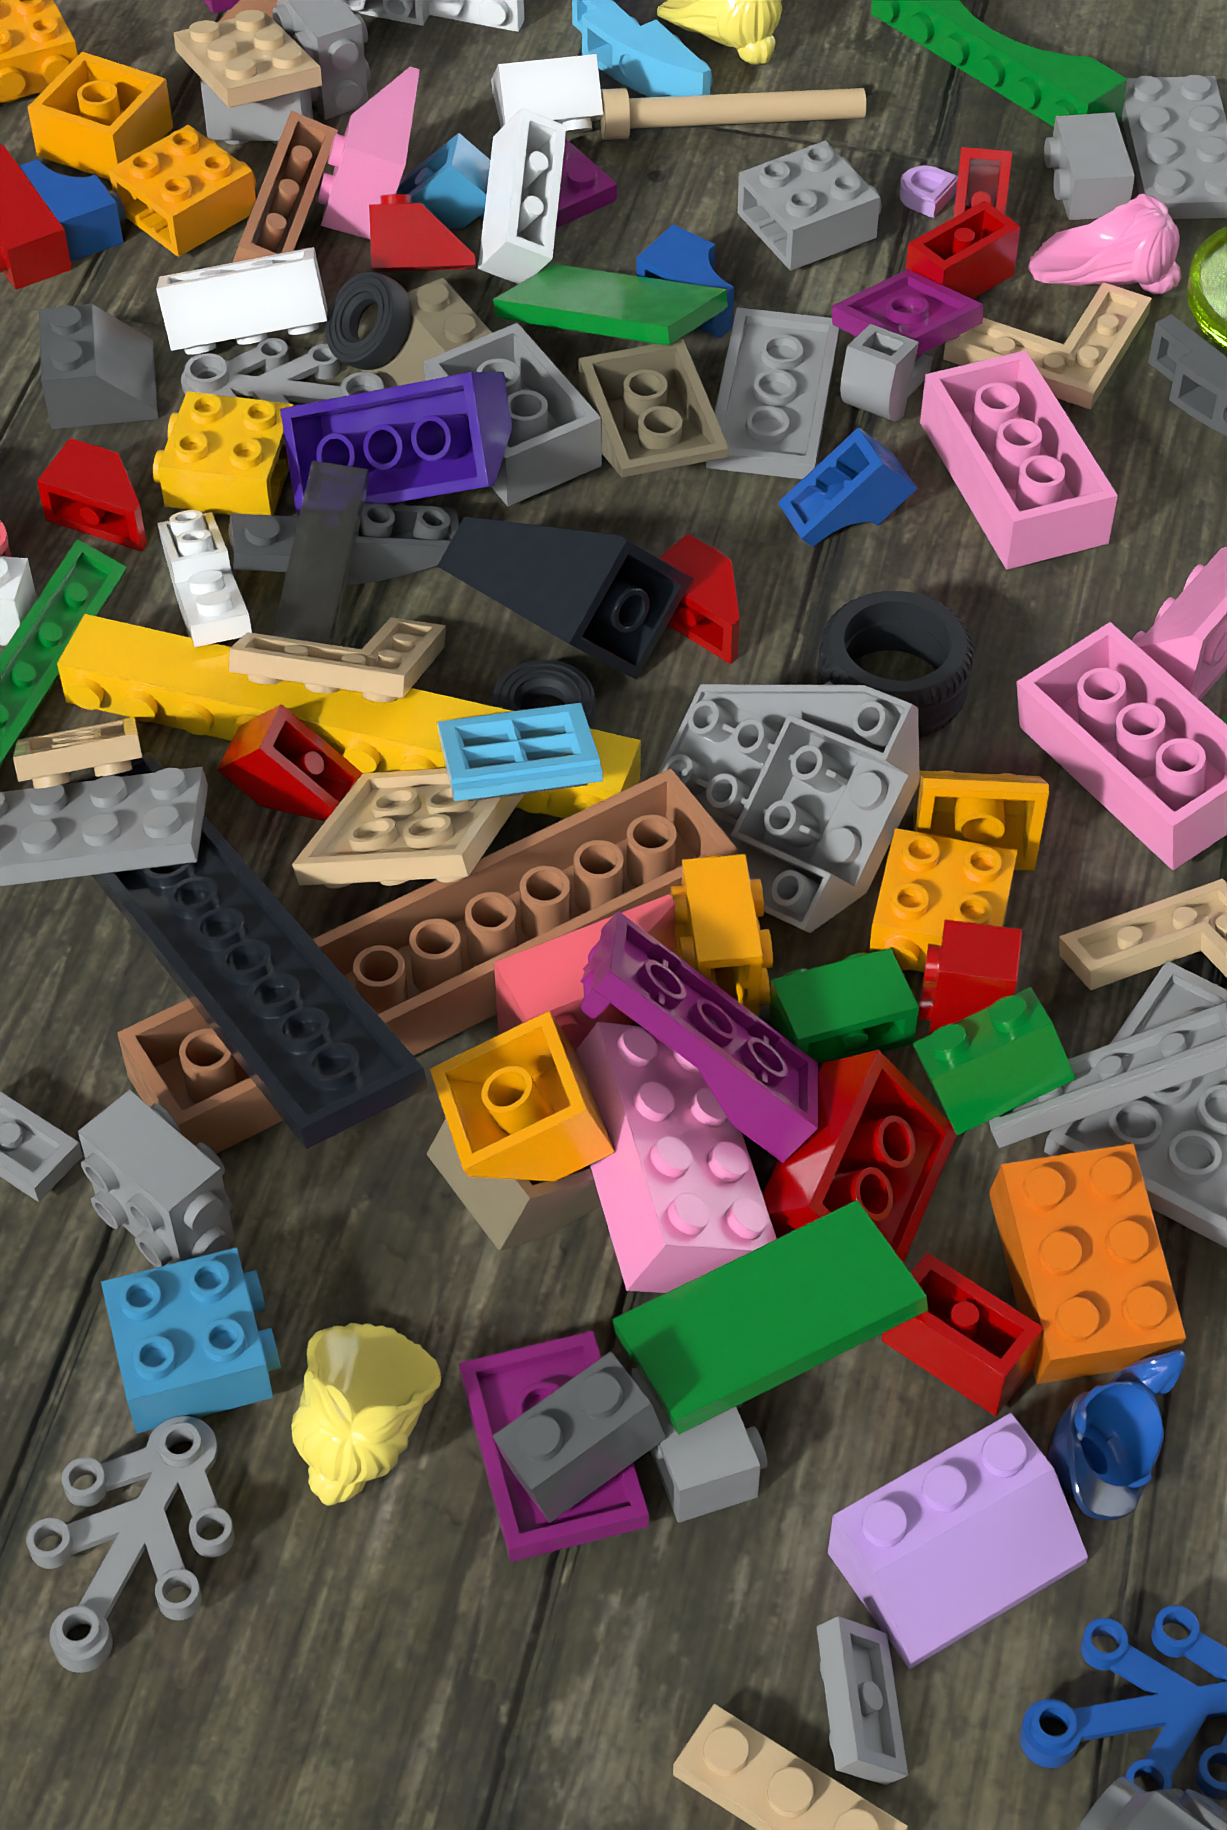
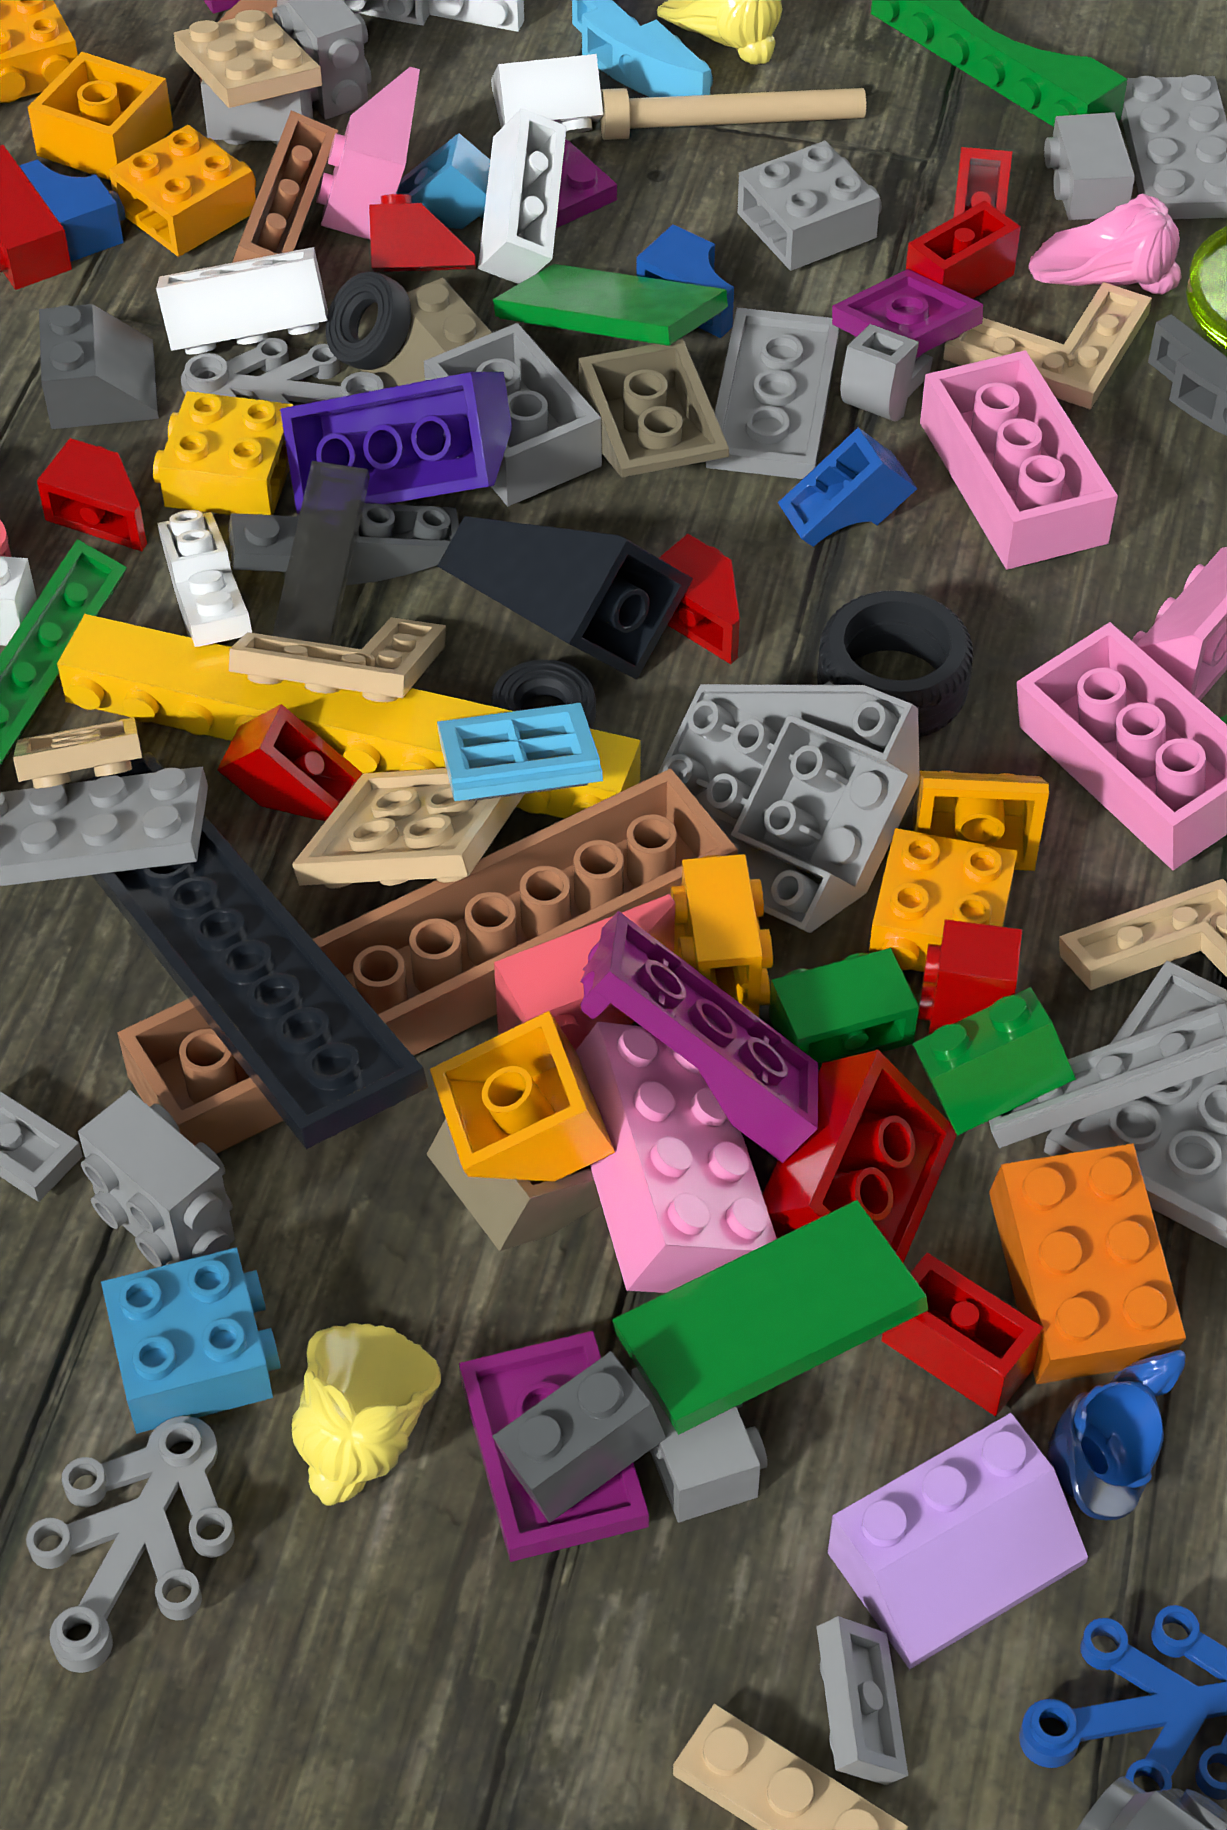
(927, 189): lavender tile -> none

